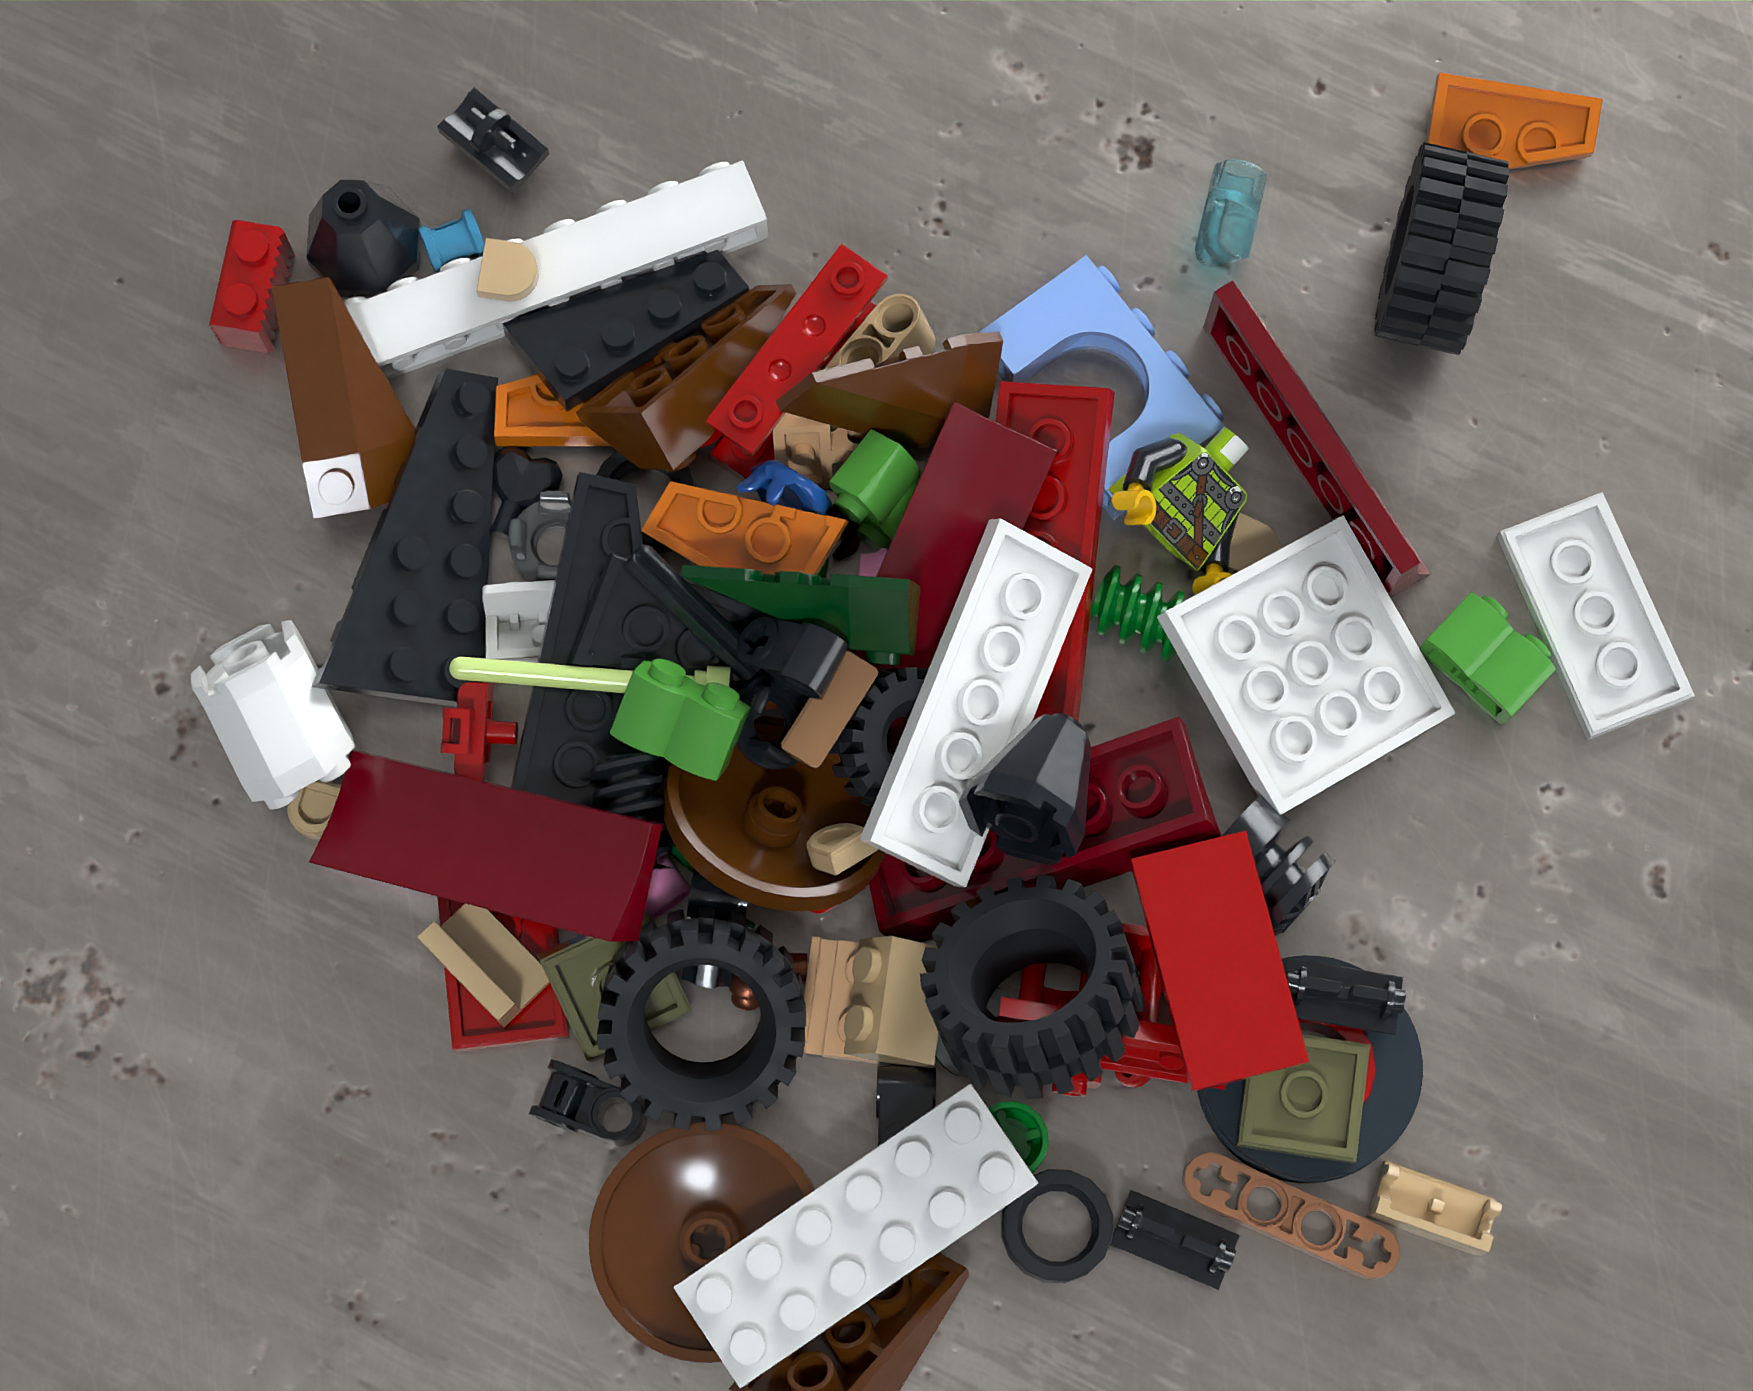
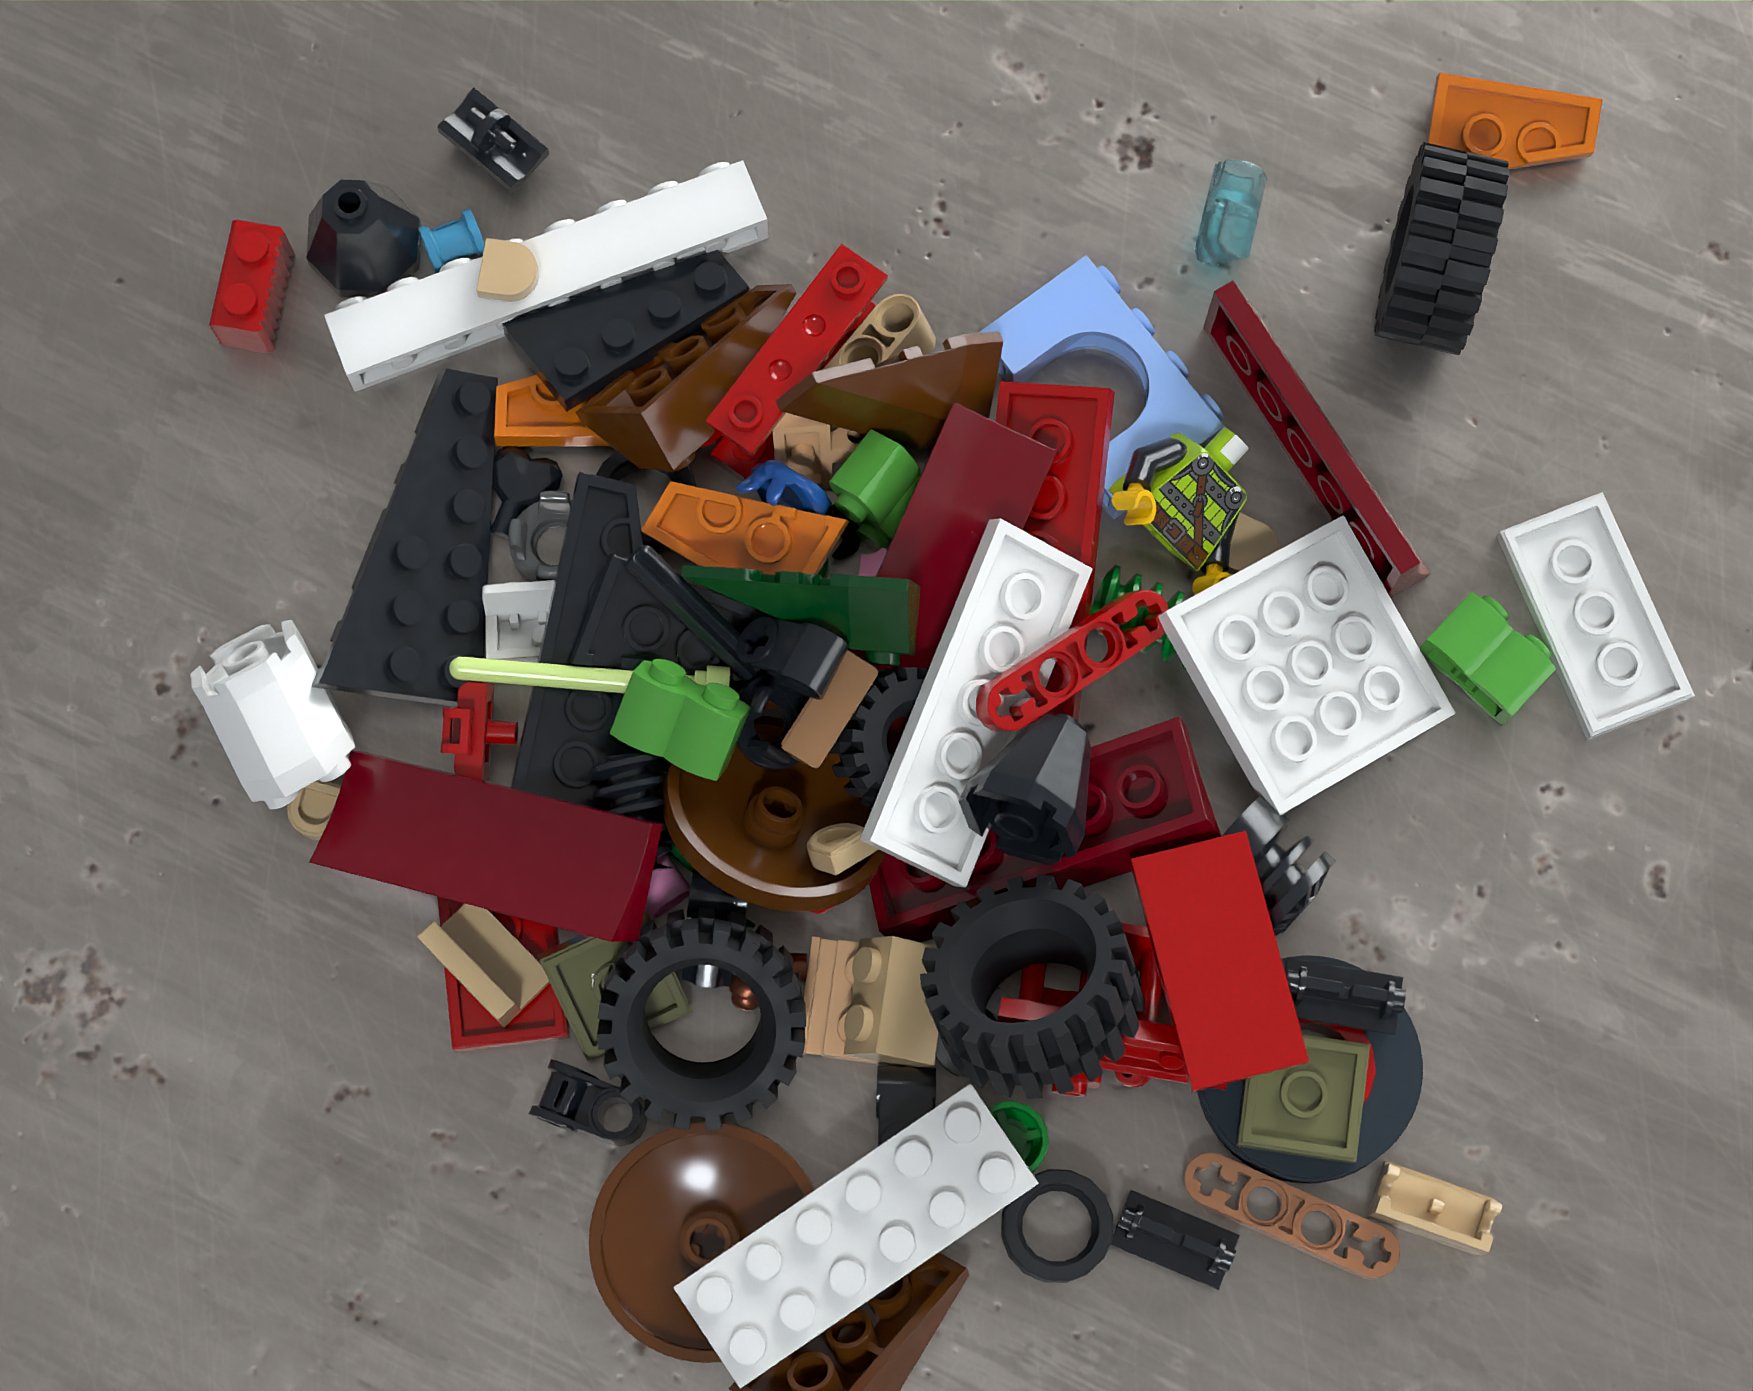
(341, 400): reddish brown wedge -> none
(1075, 664): none -> red beam

